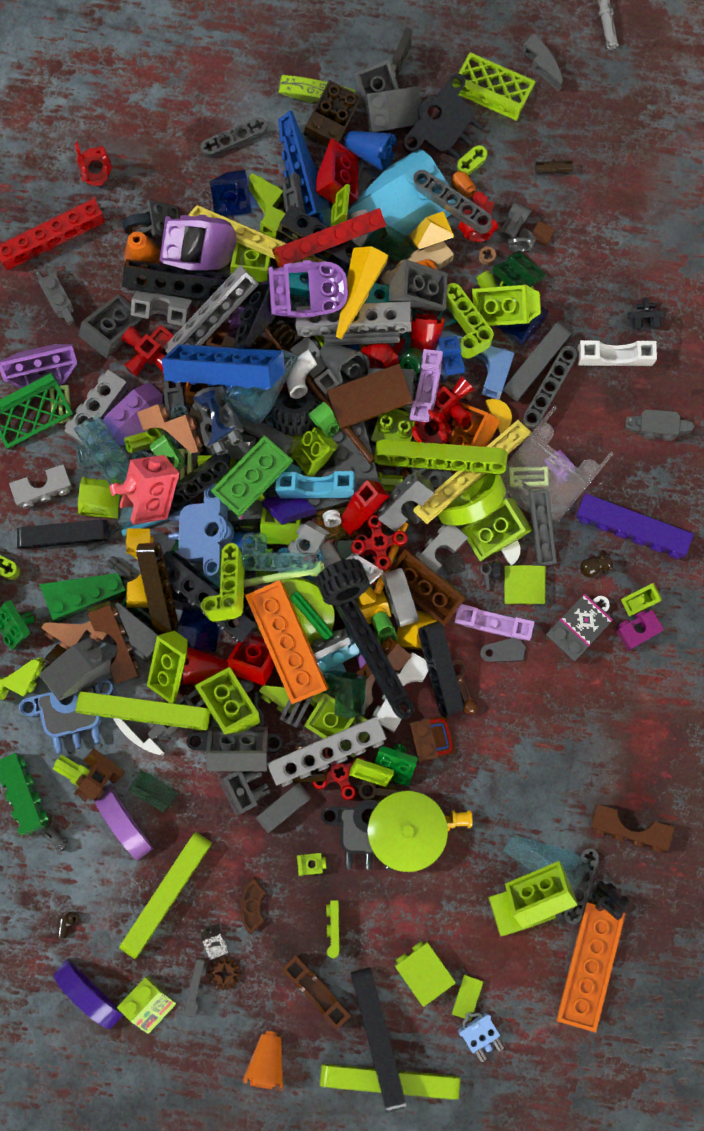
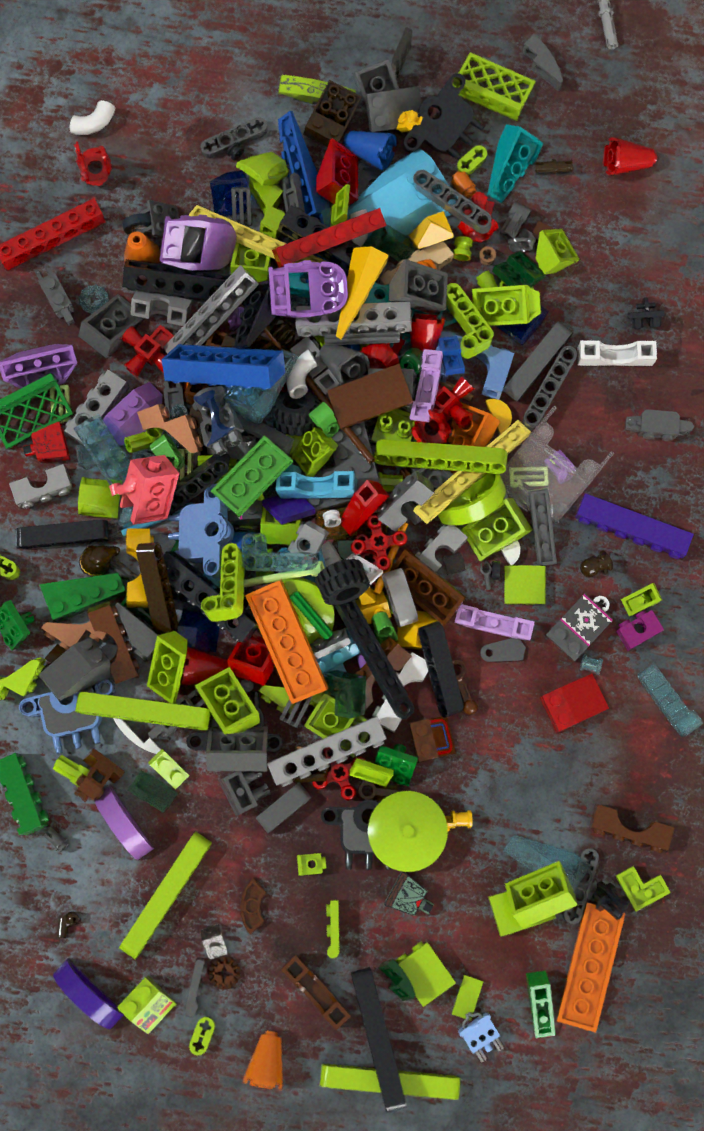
(48, 444): none -> red torso
(86, 303): none -> clear light blue gear
(95, 121): none -> white cylinder
(97, 559): none -> dark brown hair
(168, 769): none -> lime plate
(198, 1033): none -> lime beam
(234, 210): none -> dark grey tile
(235, 151): none -> black bush
(264, 168): none -> lime slope
(401, 984): none -> dark green slope
(407, 120): none -> yellow plate
(408, 896): none -> torso
(462, 248): none -> lime wheel
(513, 155): none -> teal wedge
(540, 1003): none -> green slope
(554, 251): none -> lime slope
(574, 703): none -> red slope
(591, 664): none -> clear light blue bush
(626, 156): none -> red cone
(641, 893): none -> lime plate
(669, 701): none -> clear light blue beam

